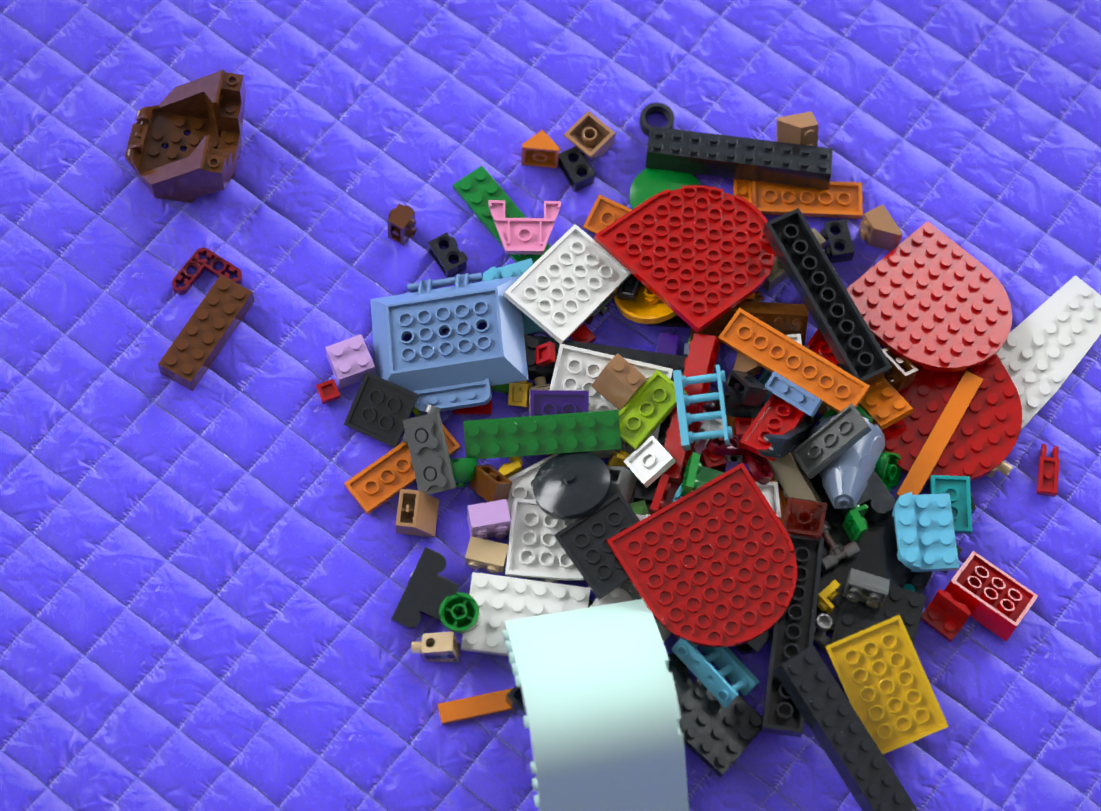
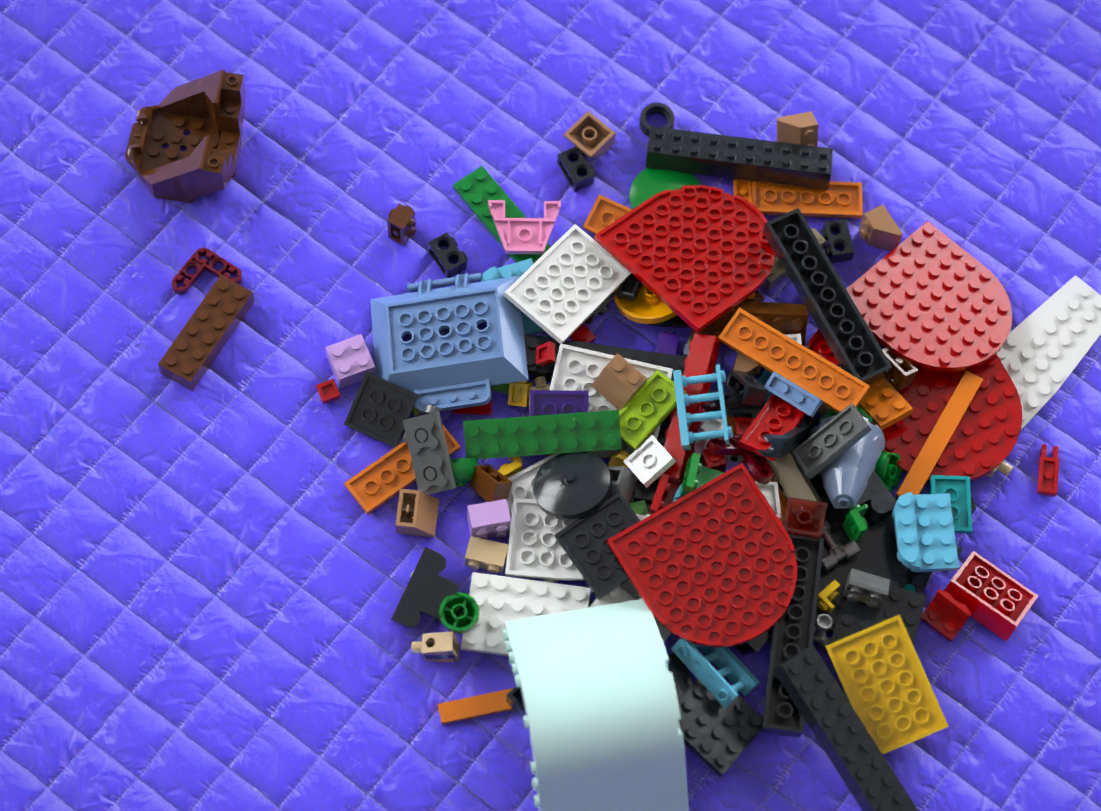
(540, 151): orange slope -> none

